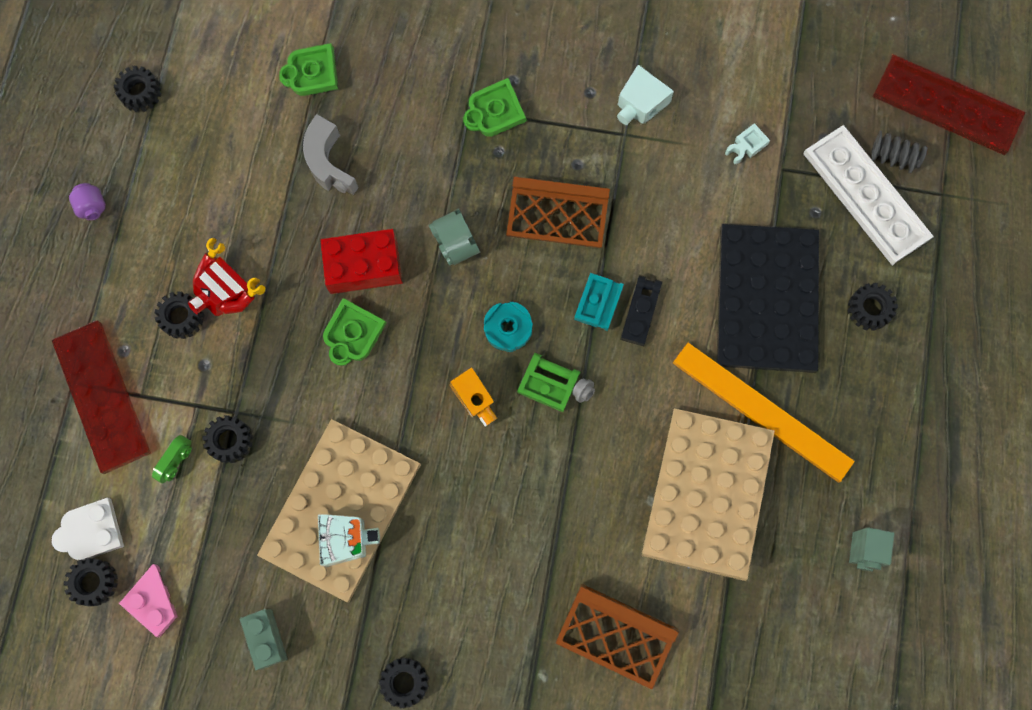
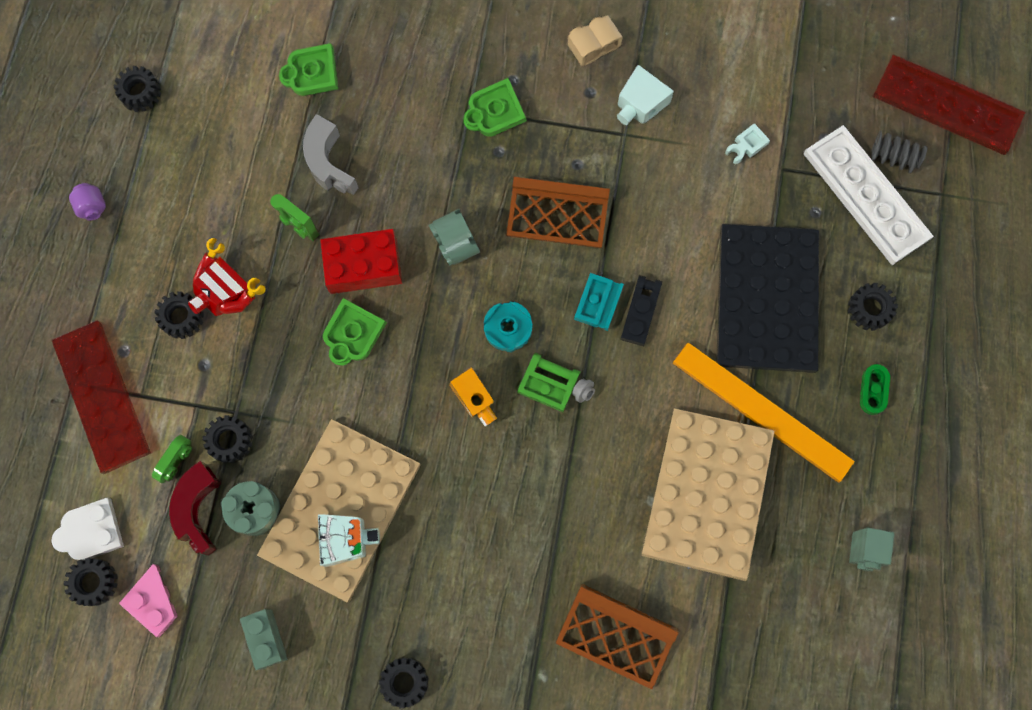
(185, 506): none -> dark red arch
(236, 507): none -> sand green brick
(294, 216): none -> bright green plate
(594, 40): none -> tan brick
(875, 390): none -> green plate

